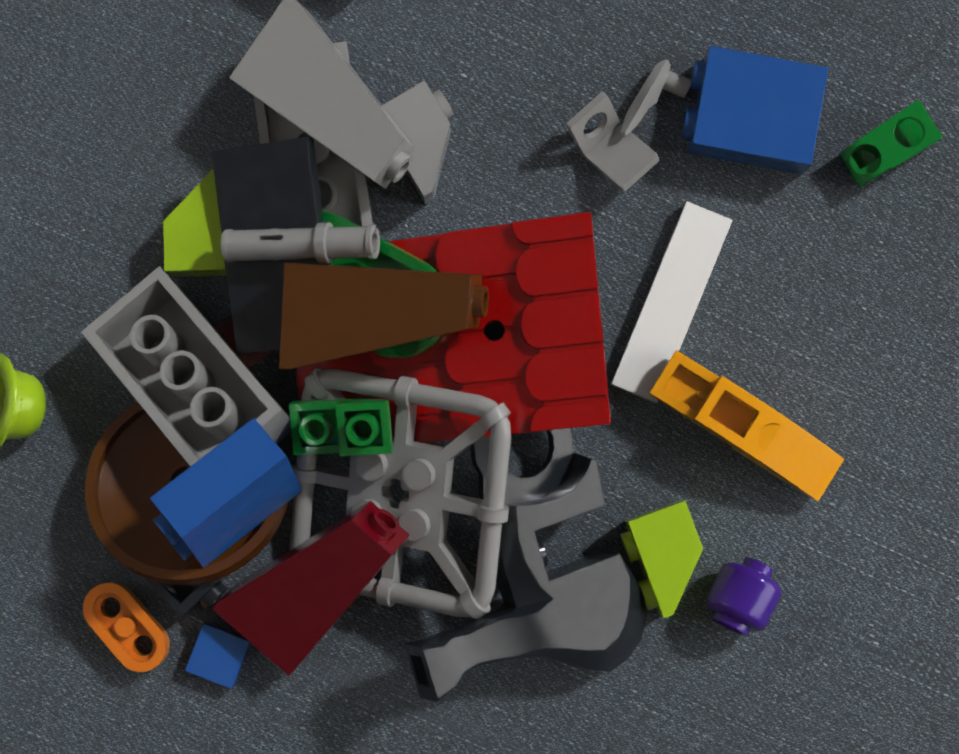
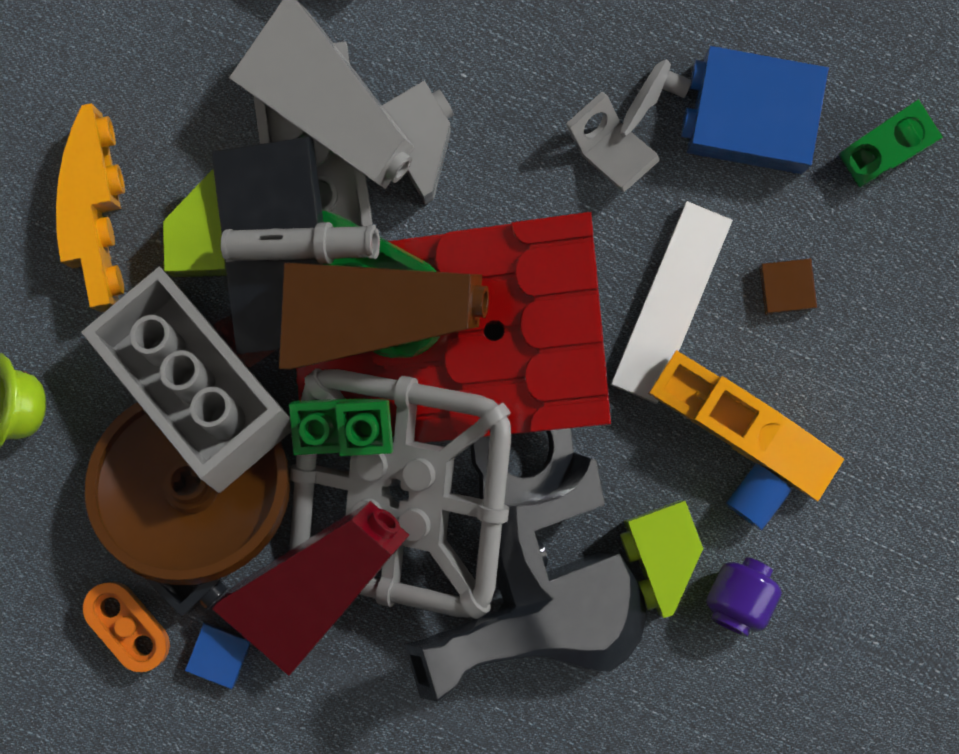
(84, 191): none -> light orange slope
(225, 494): blue brick -> none
(758, 496): none -> blue piece
(788, 286): none -> reddish brown tile

